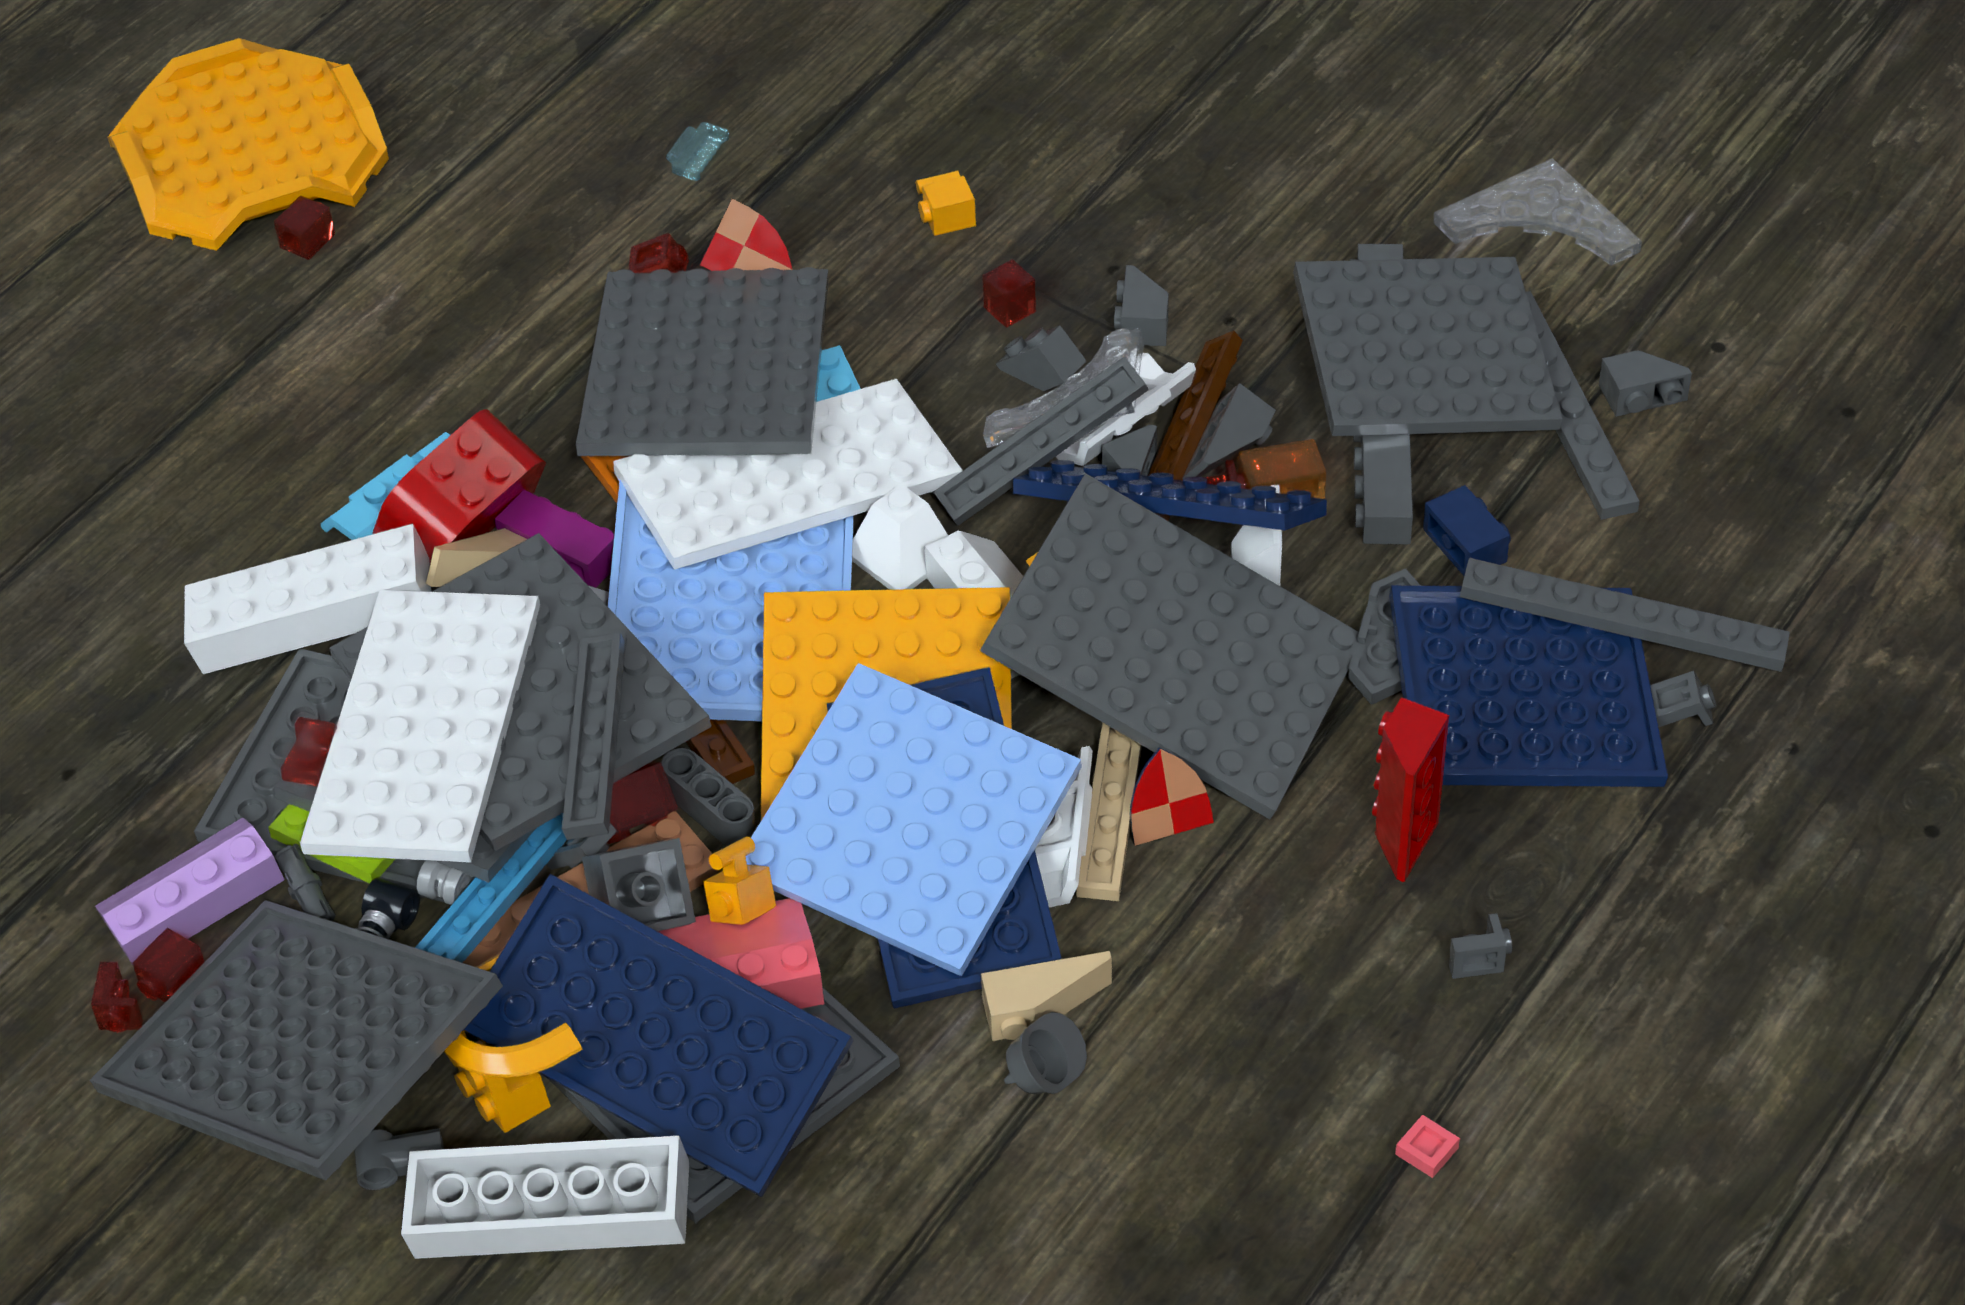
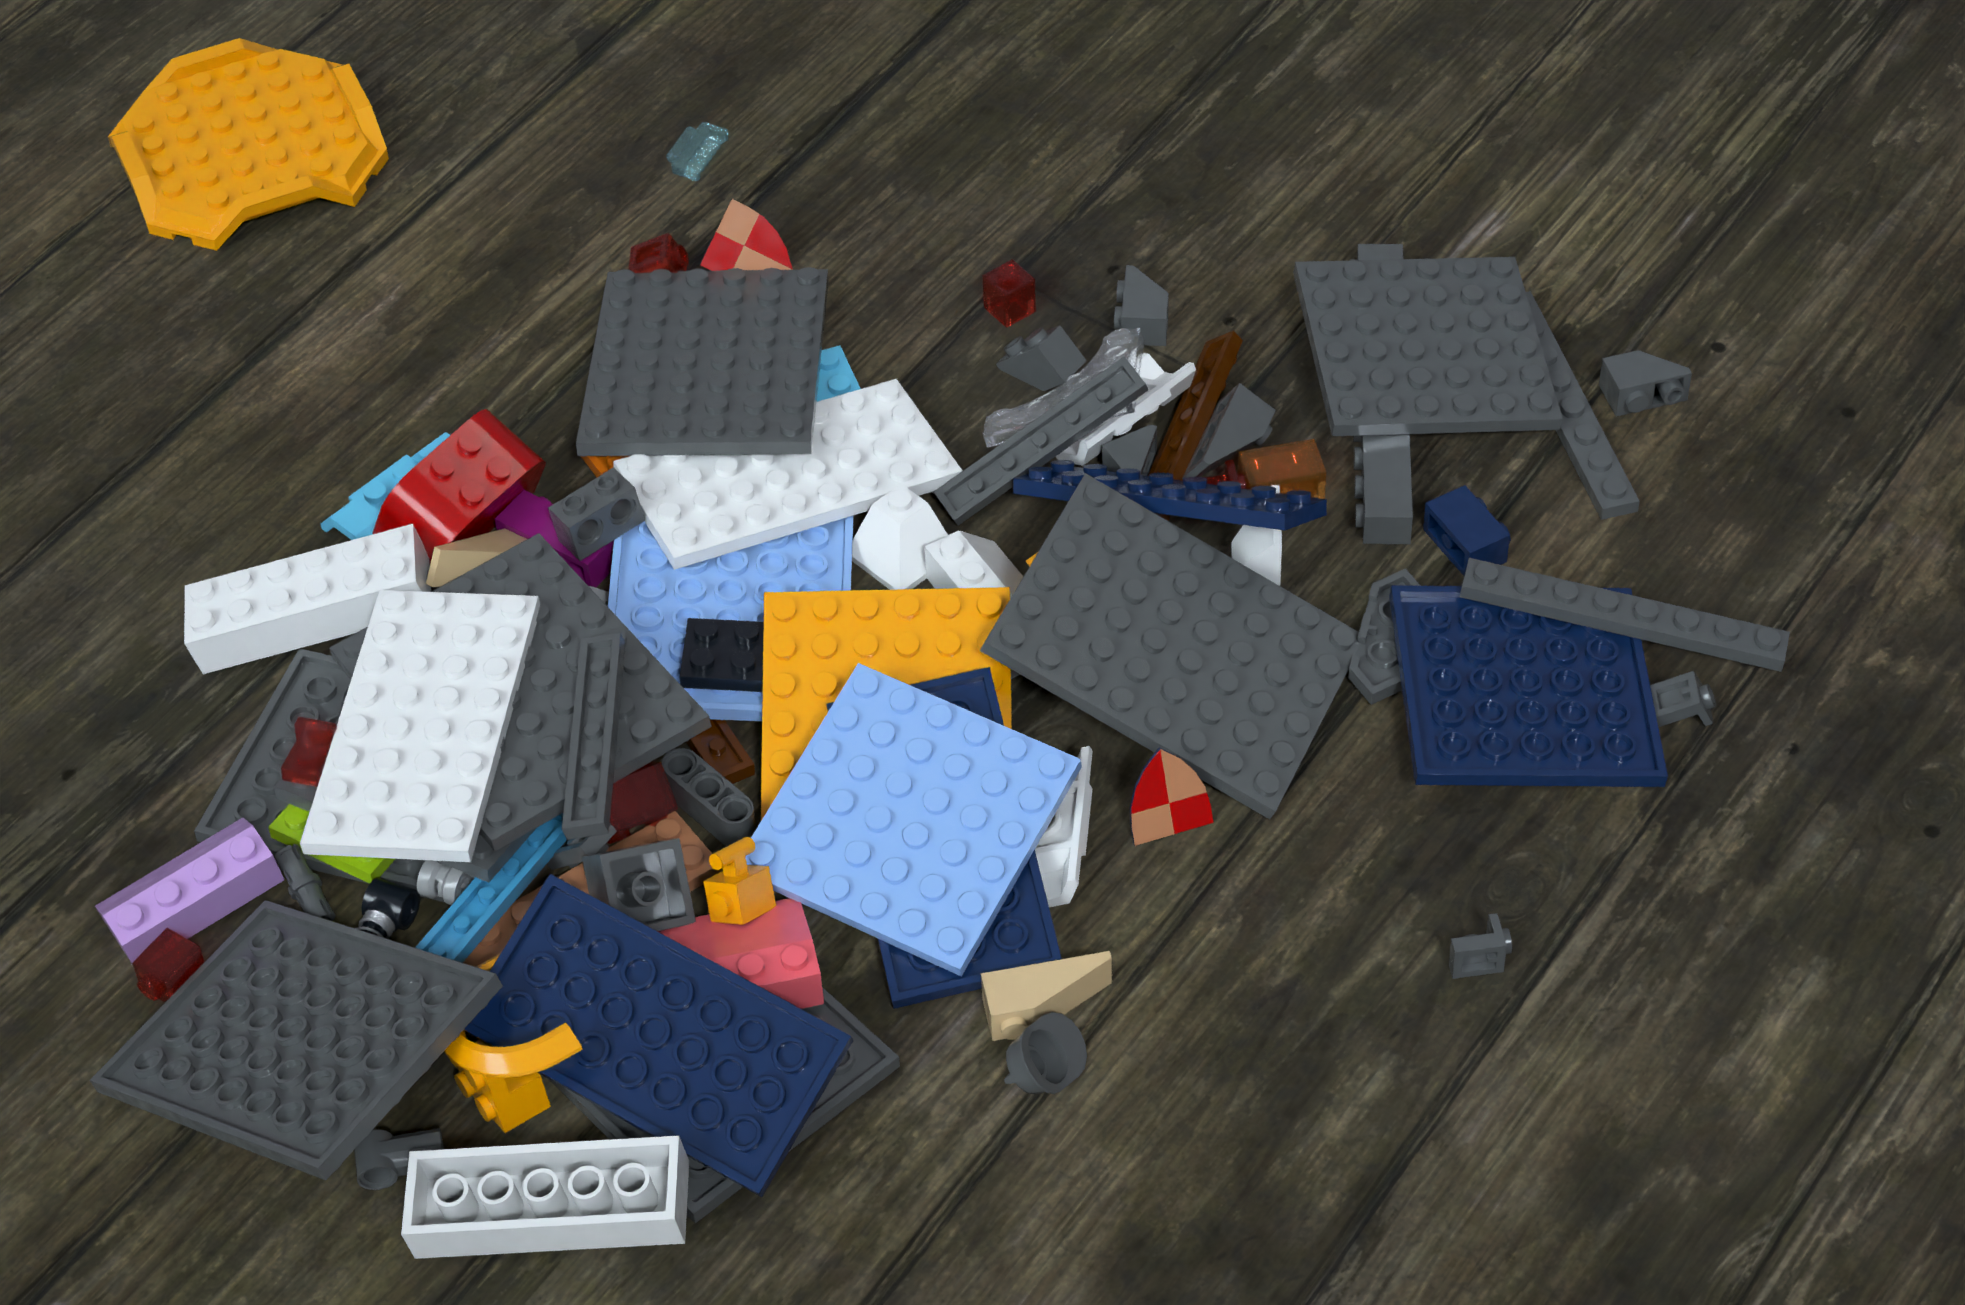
(112, 1003): clear red bracket -> none
(304, 227): clear red brick -> none
(596, 514): none -> dark grey brick
(723, 655): none -> black plate
(946, 203): light orange brick -> none
(1109, 816): tan plate -> none
(1409, 782): red slope -> none
(1427, 1146): coral plate -> none
(1541, 202): clear plate -> none

